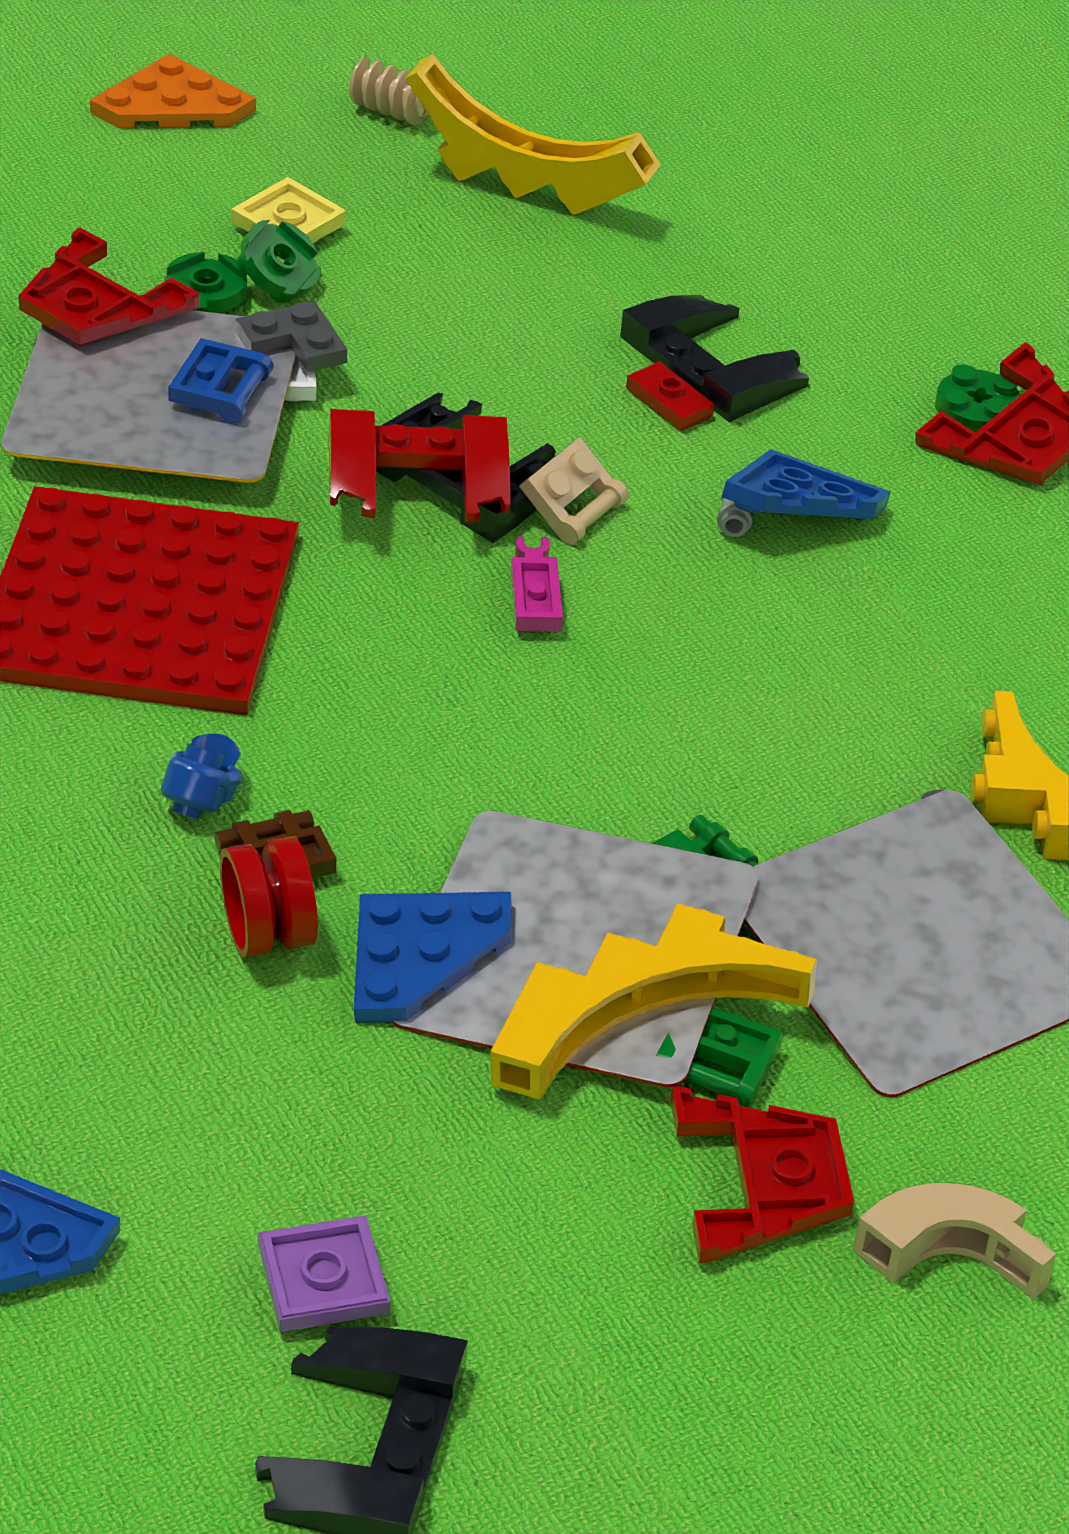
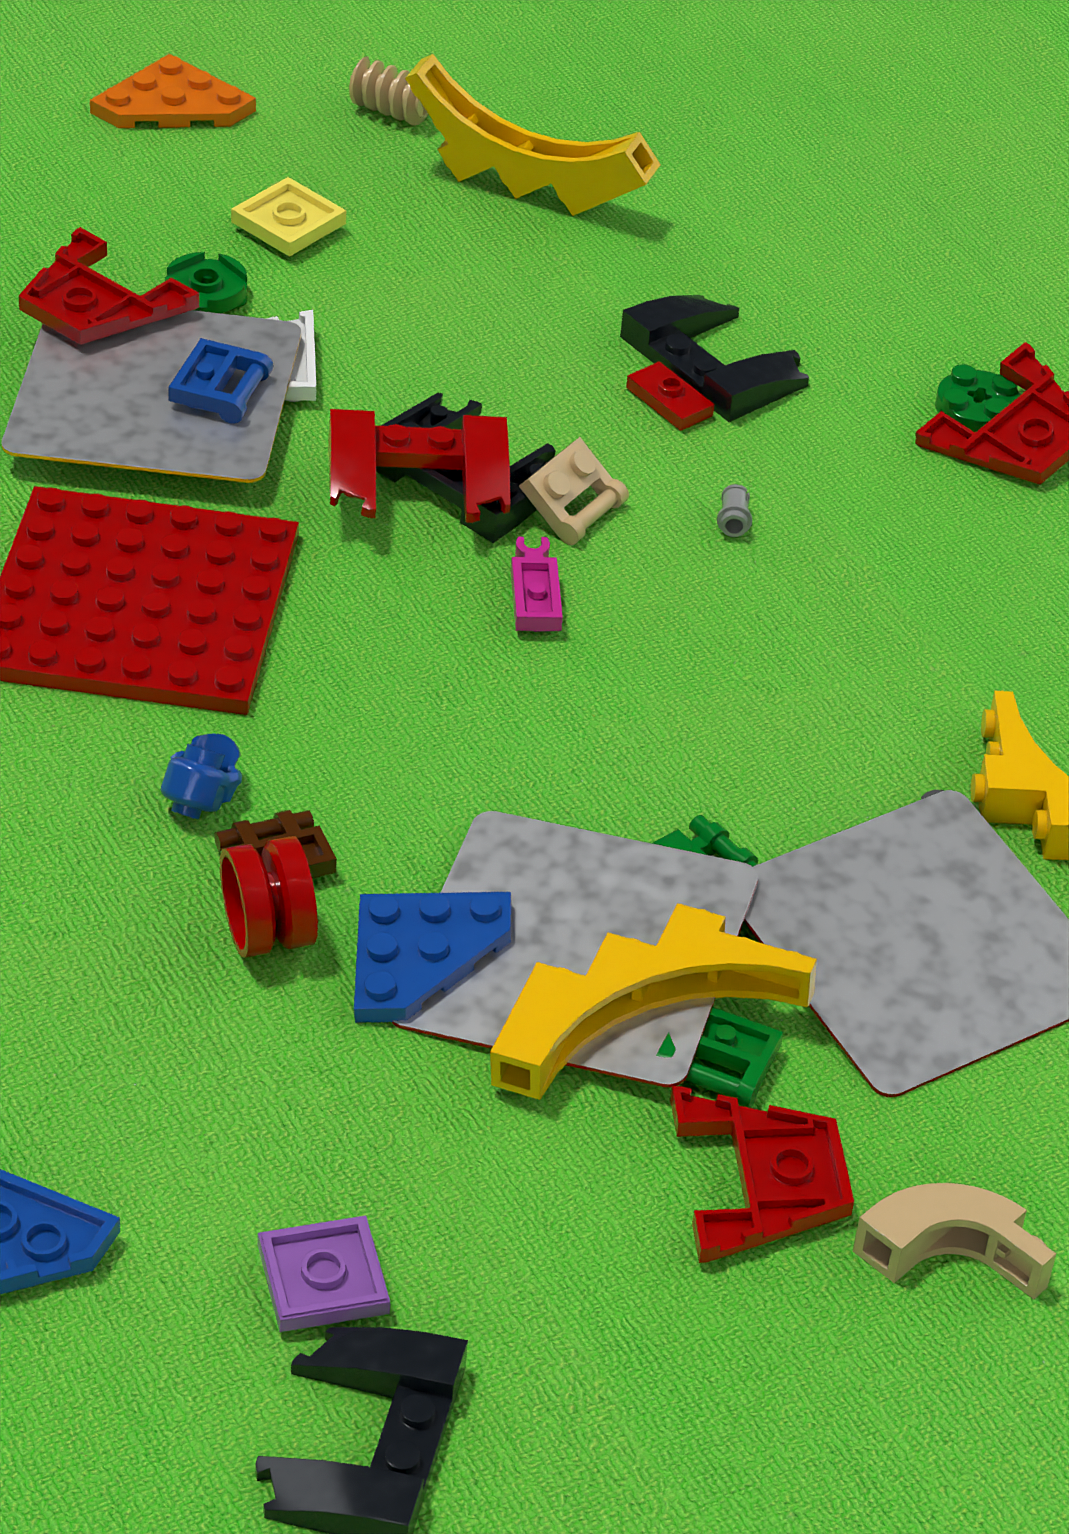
(259, 260): green plate -> none
(294, 327): dark grey plate -> none
(798, 487): blue plate -> none

